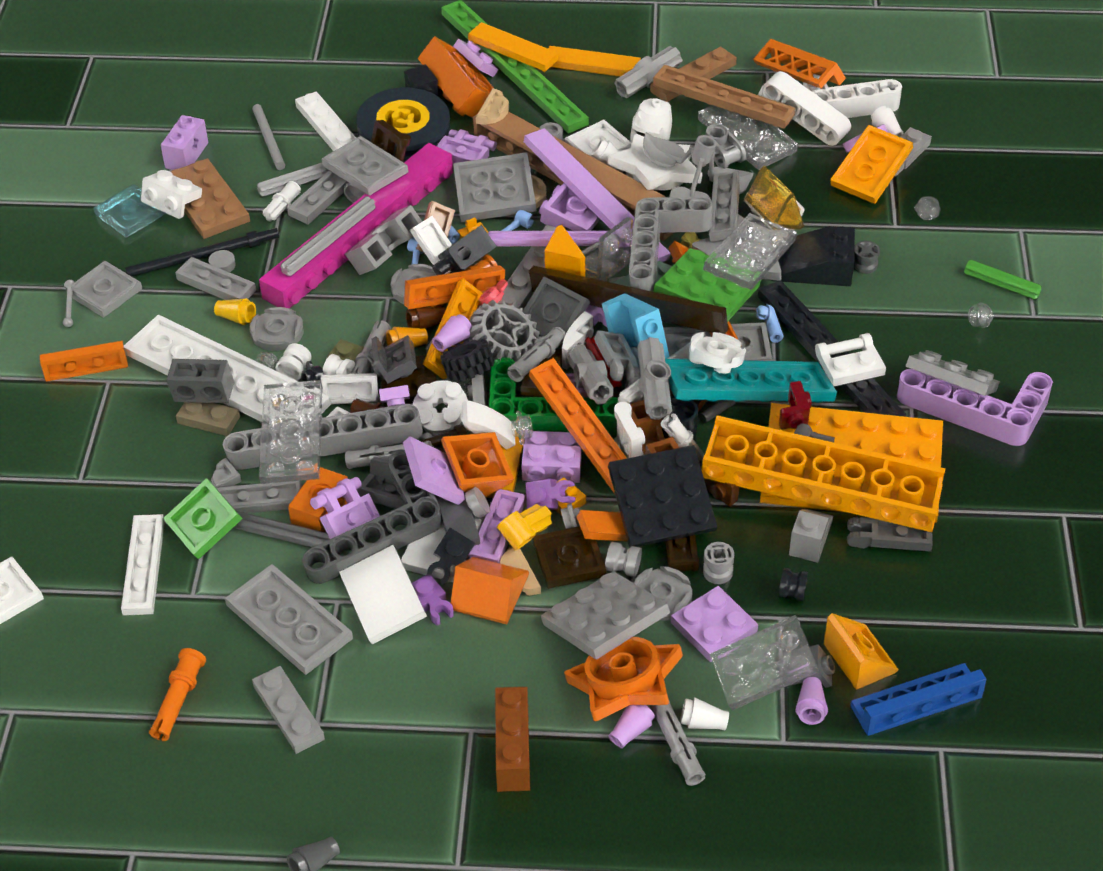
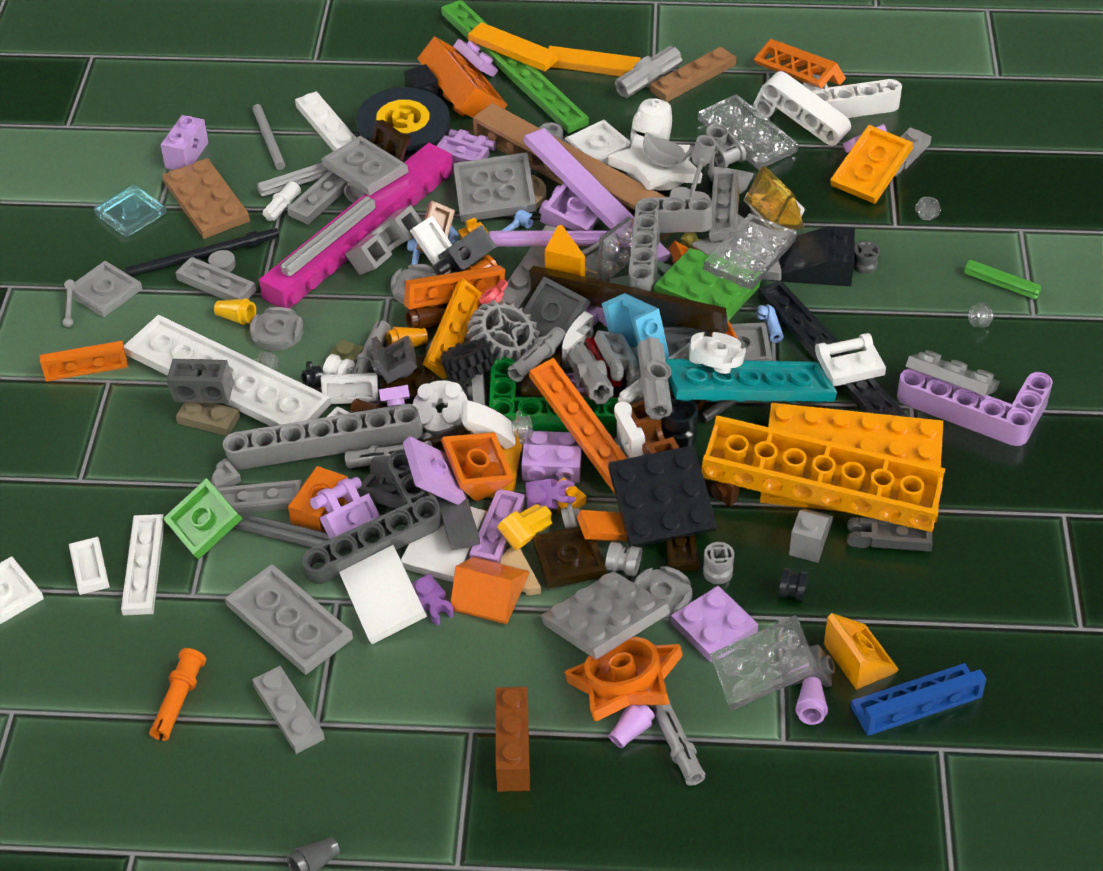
(89, 565): none -> white tile
(169, 192): white bracket -> none
(291, 432): clear plate -> none
(293, 361): white wheel -> none
(452, 551): black plate -> none
(453, 332): lavender cone -> none
(477, 502): light grey tile -> none
(493, 109): tan tile -> none
(603, 150): white cone -> none
(680, 434): white axle -> none
(701, 715): white cone -> none
(724, 96): medium nougat plate -> none
(799, 407): dark red bracket -> none
(805, 430): dark grey hand -> none
(886, 116): white cone -> none

